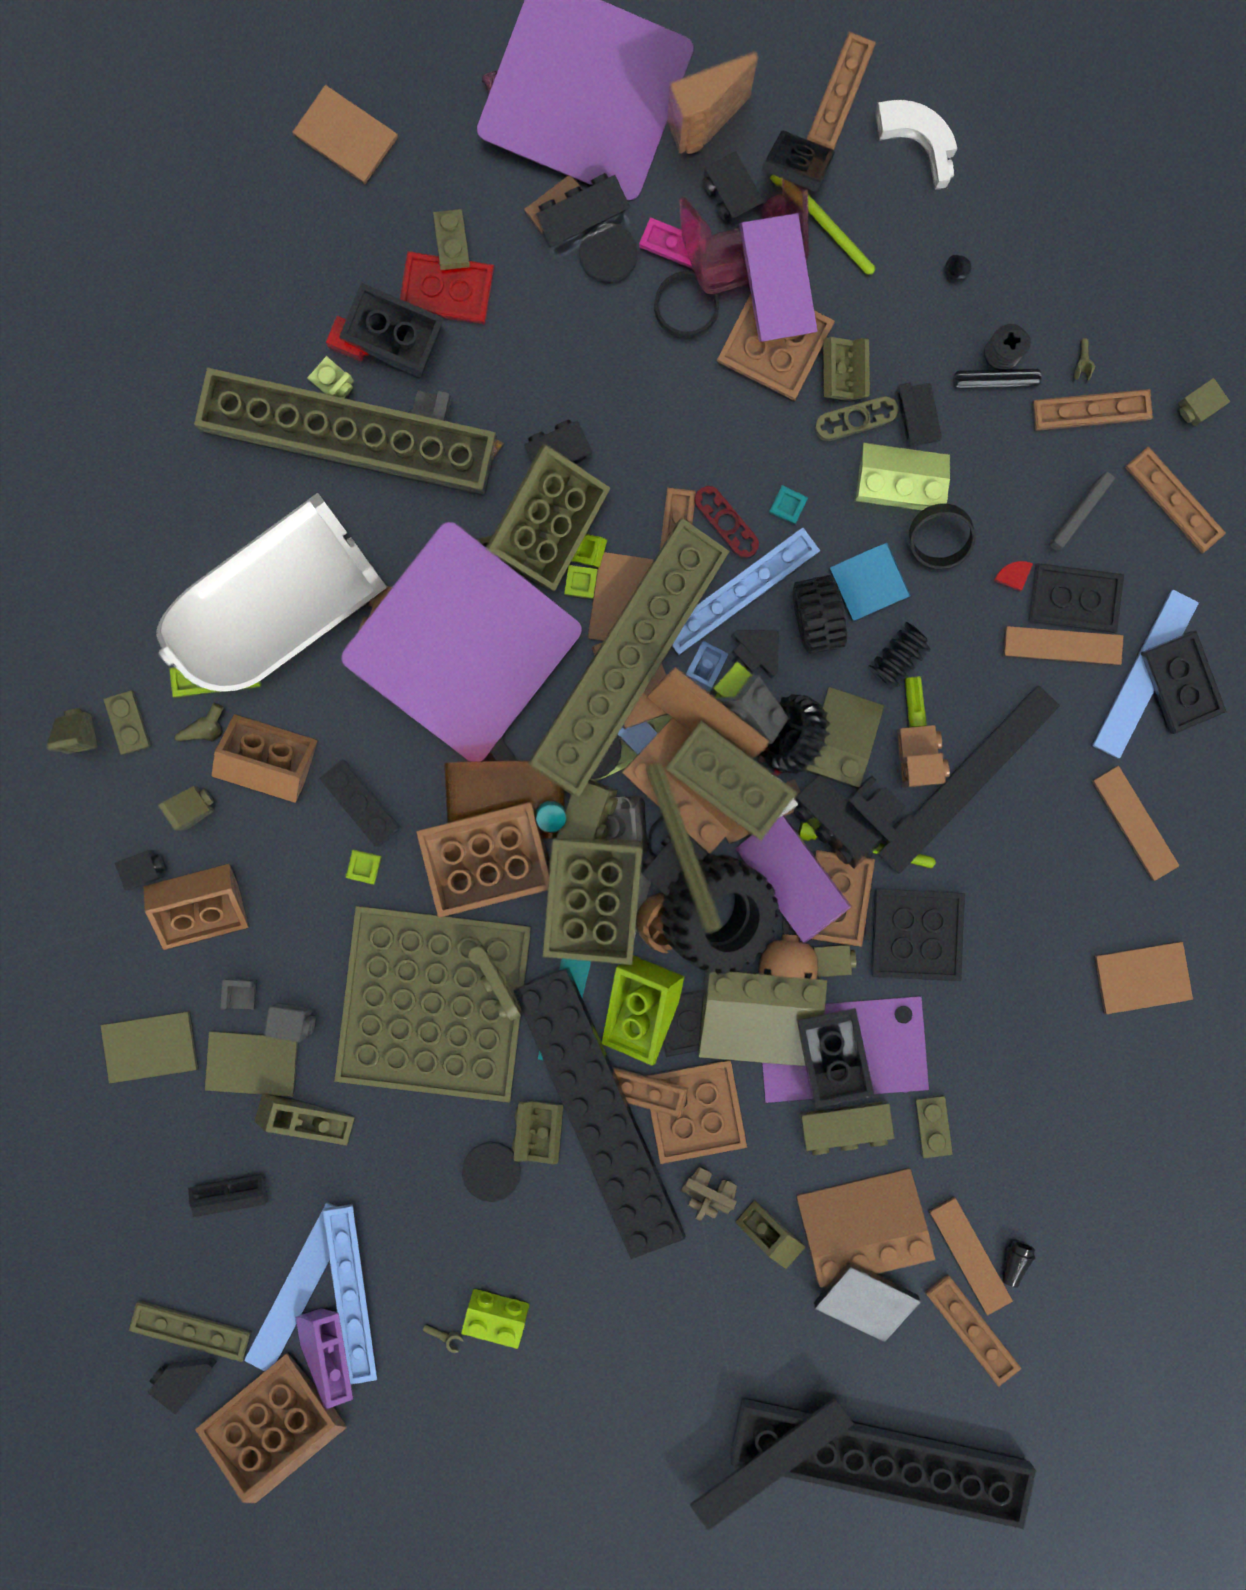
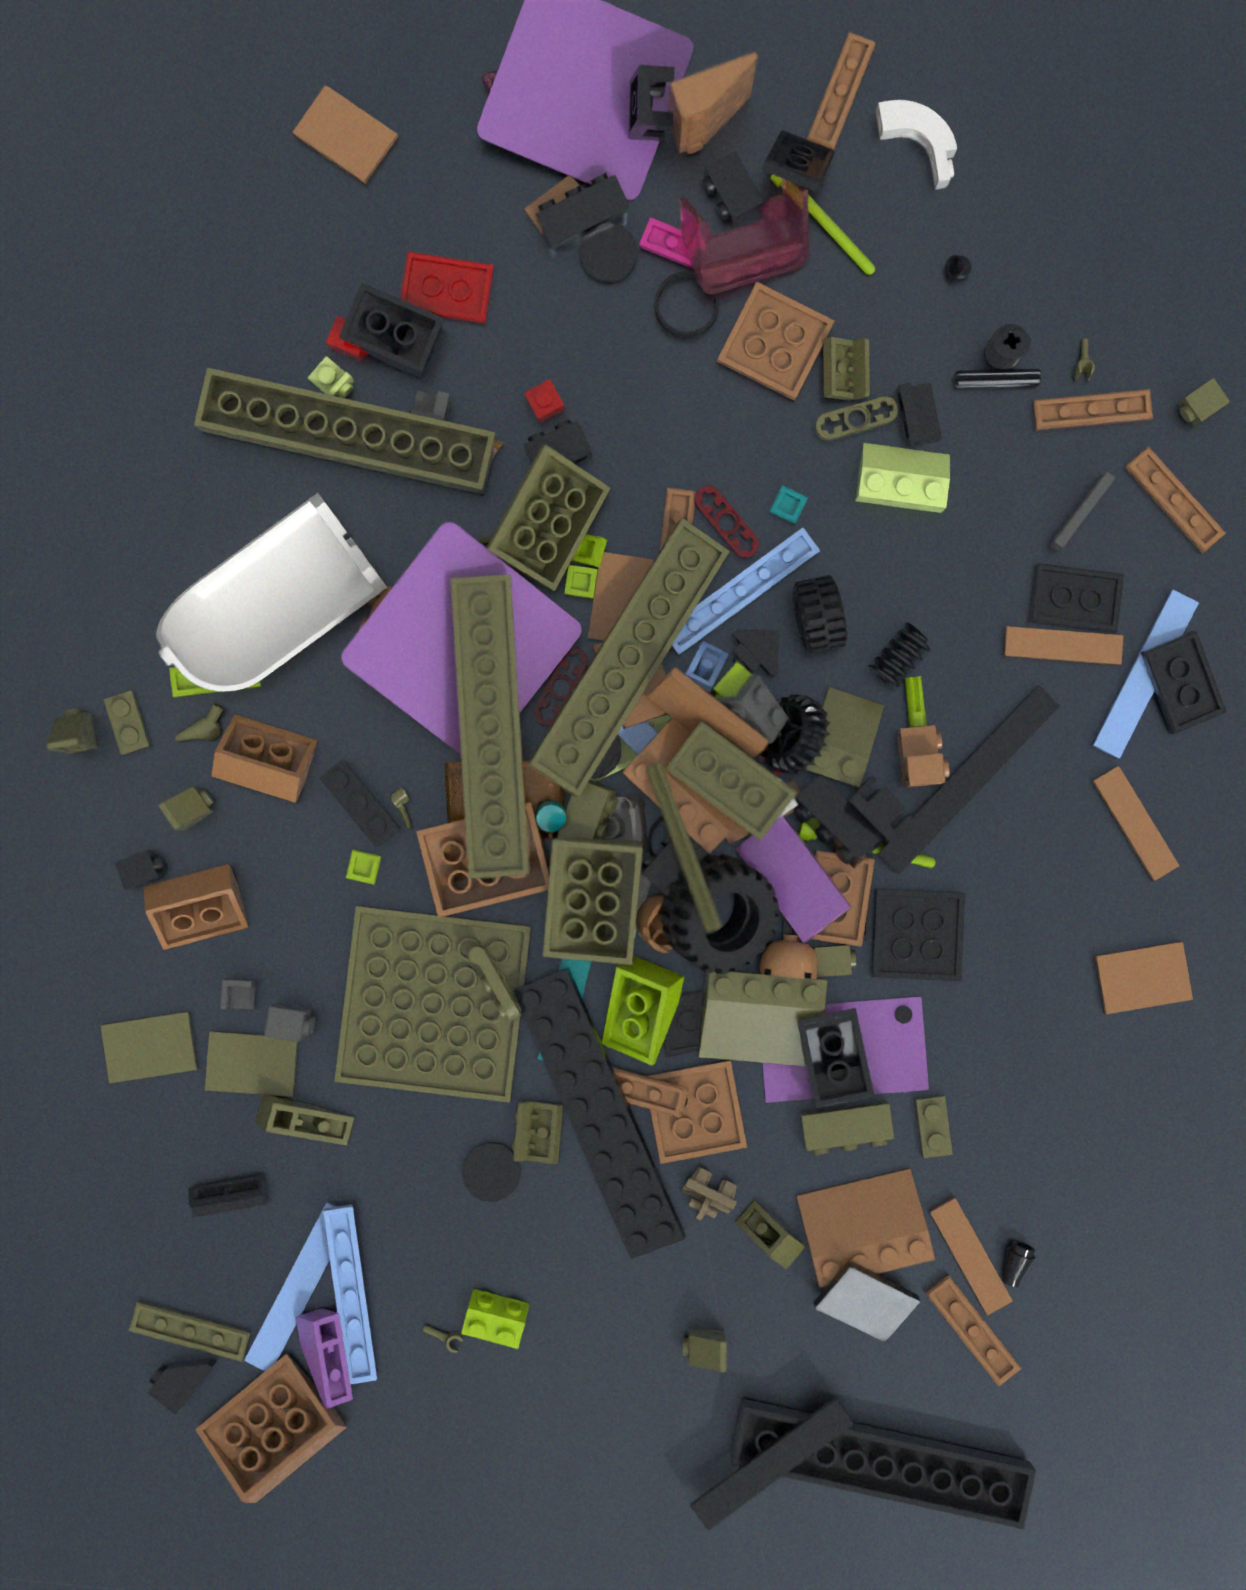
(399, 798): none -> olive hand
(451, 239): olive plate -> none
(489, 726): none -> olive plate
(544, 402): none -> red brick
(579, 671): none -> dark red beam
(644, 85): none -> black panel
(706, 1349): none -> olive slope
(778, 277): medium lavender tile -> none
(870, 581): dark azure slope -> none
(942, 562): black tyre -> none
(1014, 574): red tile -> none

